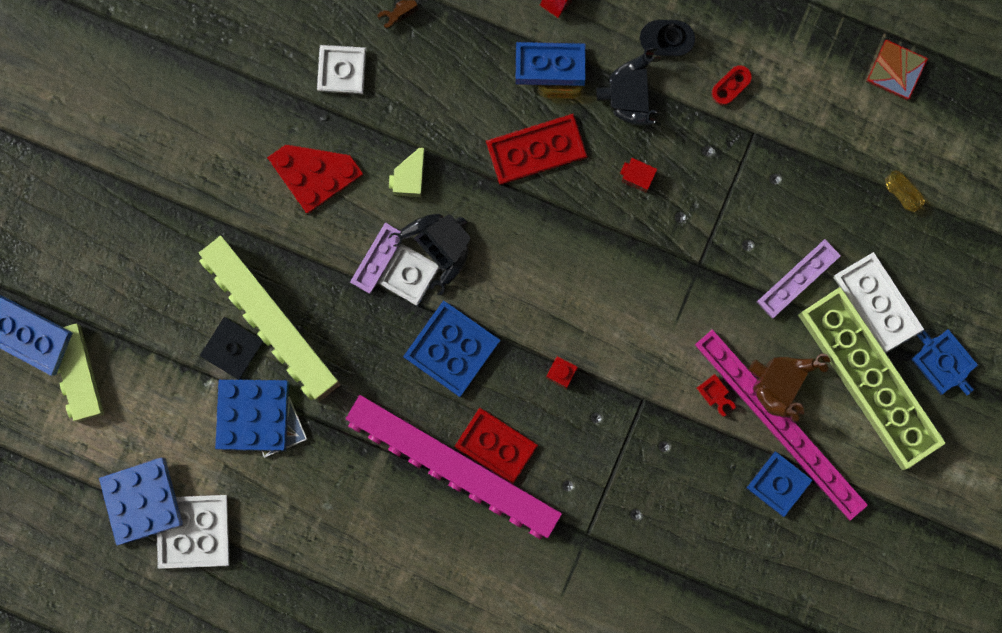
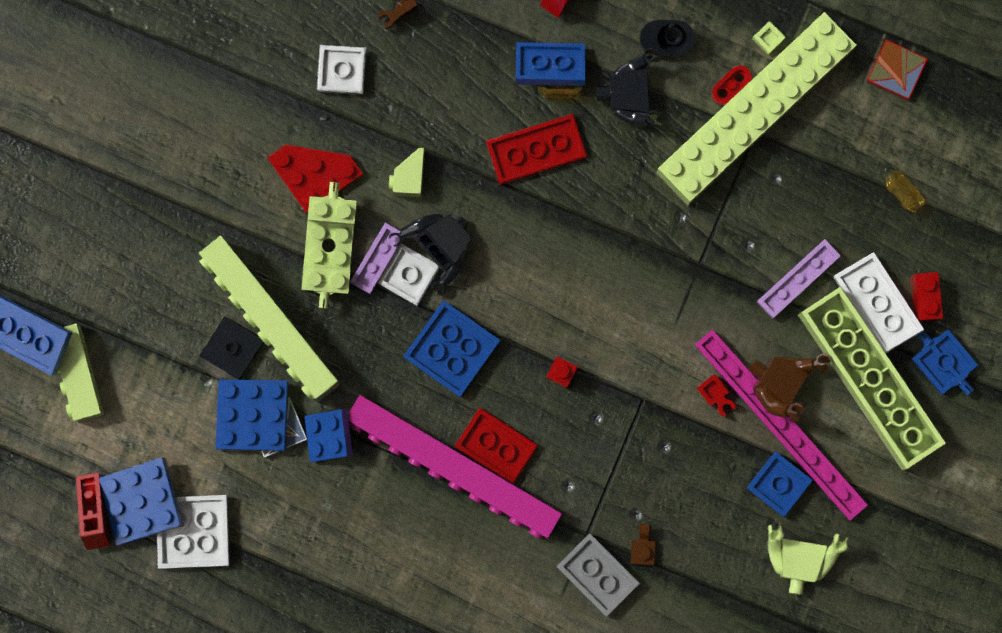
(92, 512): none -> red slope
(328, 219): none -> yellowish green brick
(328, 435): none -> blue plate
(597, 574): none -> light grey plate
(637, 174): red brick -> none
(643, 550): none -> reddish brown plate
(755, 108): none -> yellowish green brick
(768, 37): none -> yellowish green plate
(800, 559): none -> yellowish green torso
(926, 297): none -> red brick

